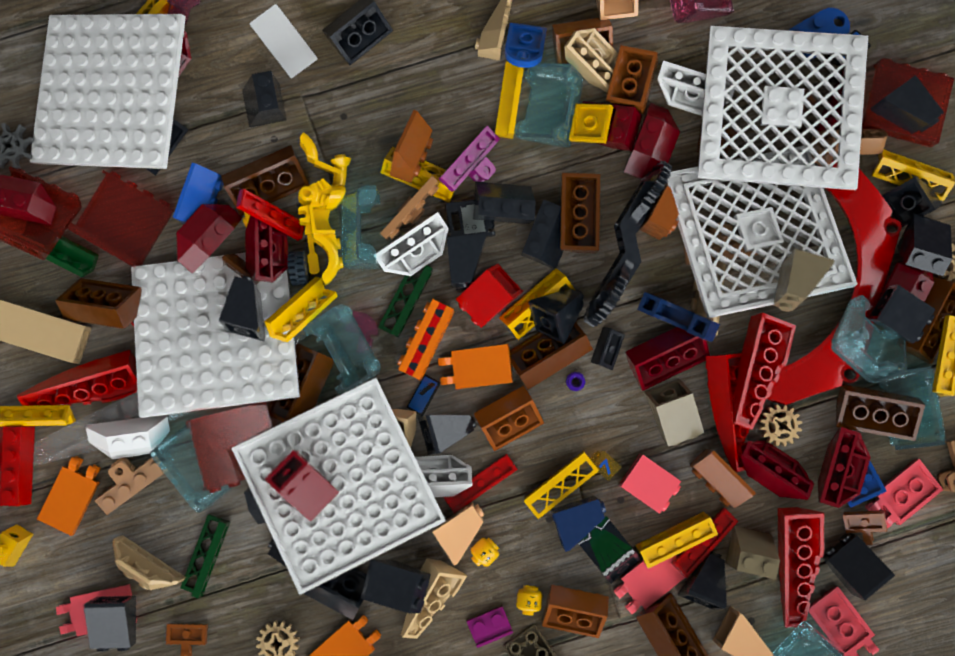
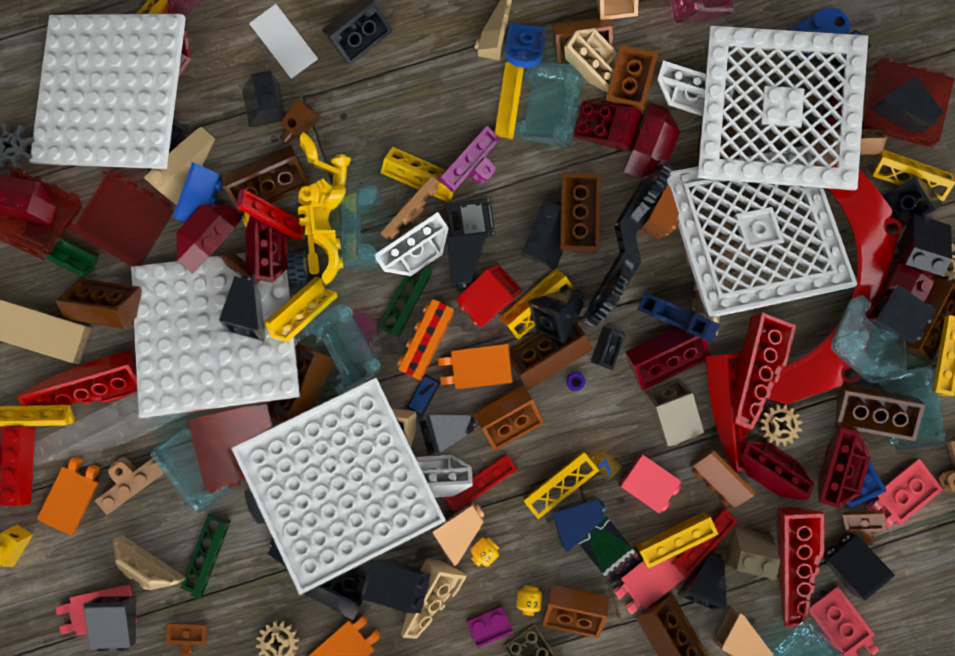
(128, 436): white wedge -> none
(192, 149): none -> tan wedge
(300, 115): none -> reddish brown torso
(302, 485): dark red slope -> none
(411, 148): dark orange slope -> none
(504, 203): black slope -> none
(591, 123): yellow tile -> none
(799, 277): dark tan slope -> none

